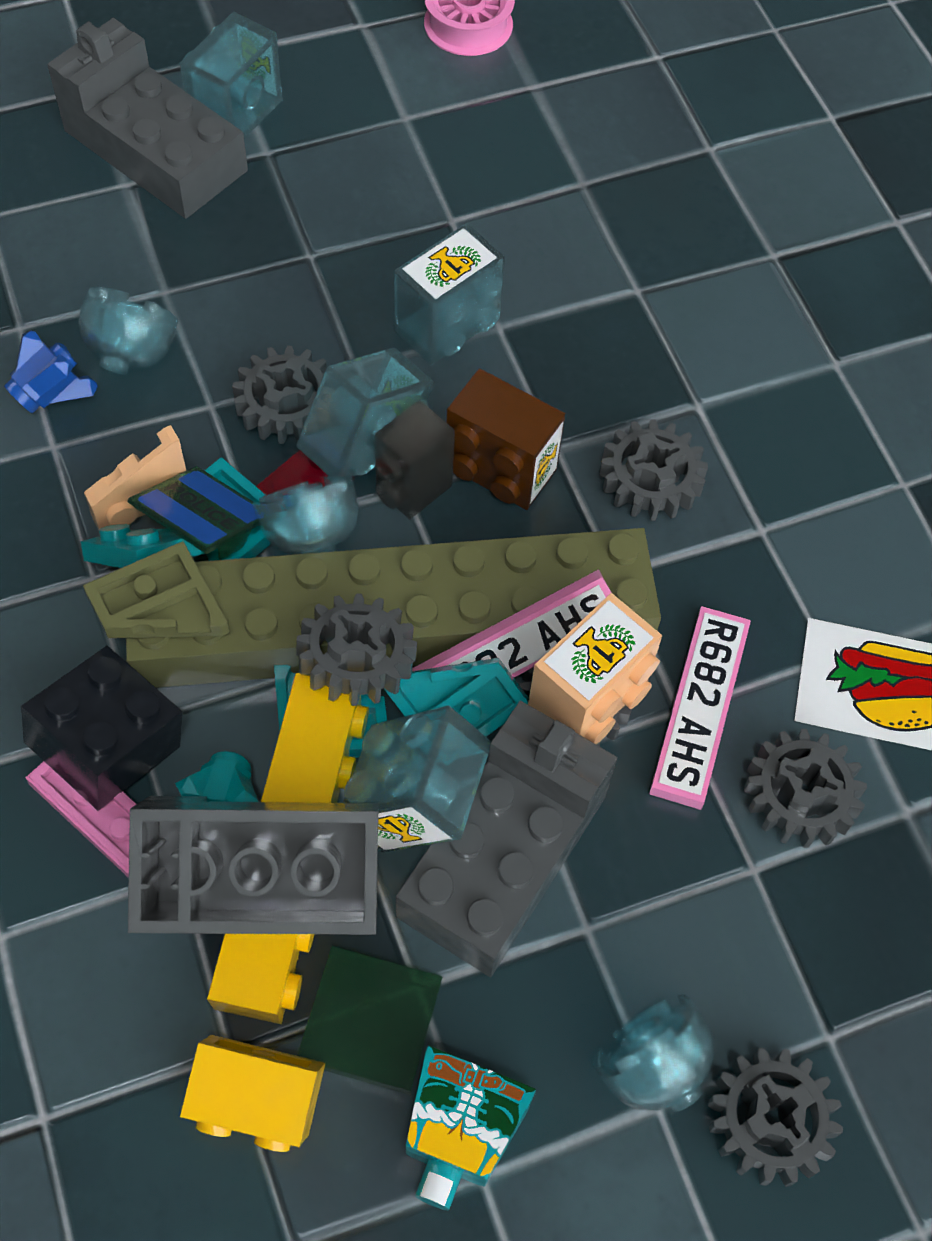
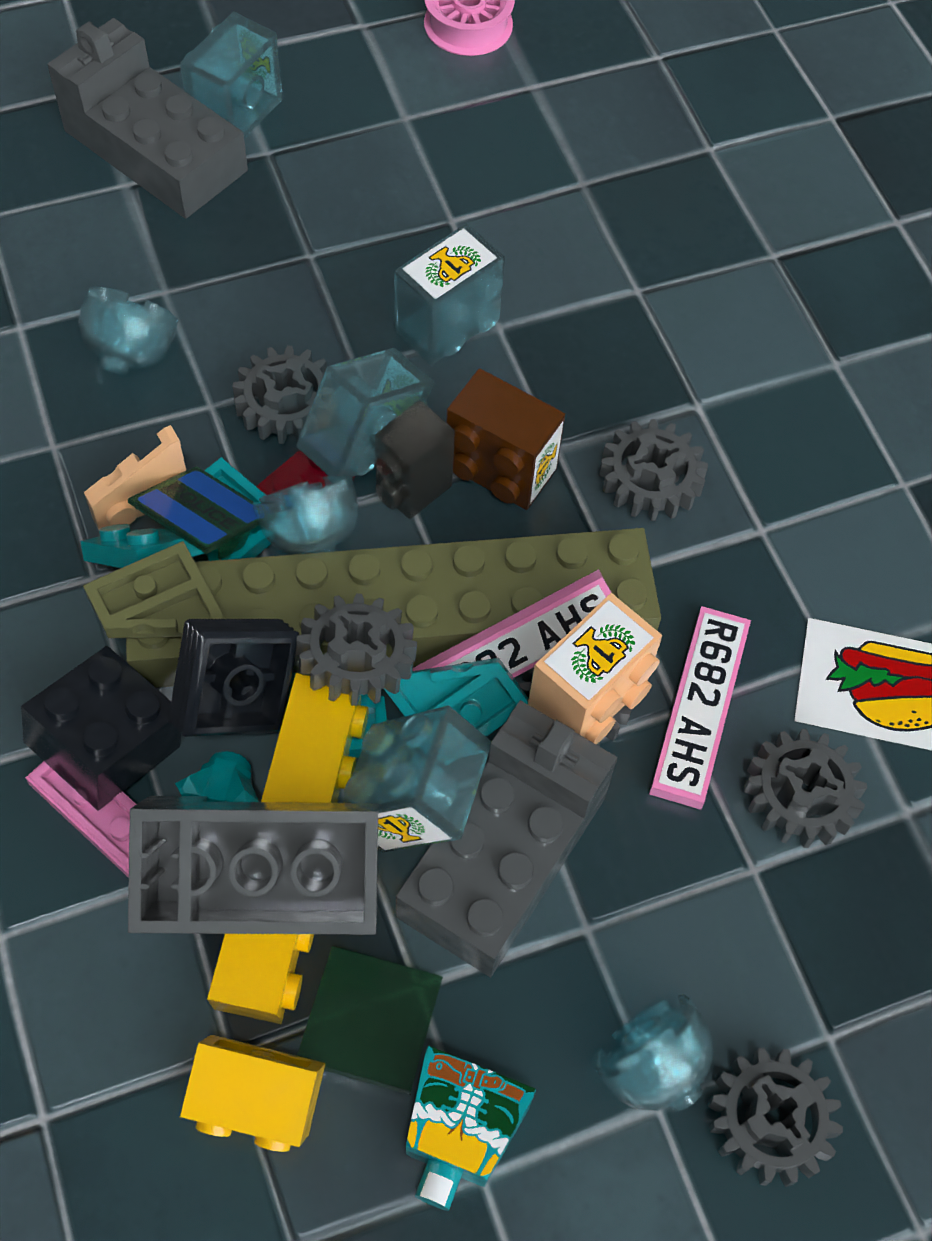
(46, 375): blue rock -> none
(232, 676): none -> black brick

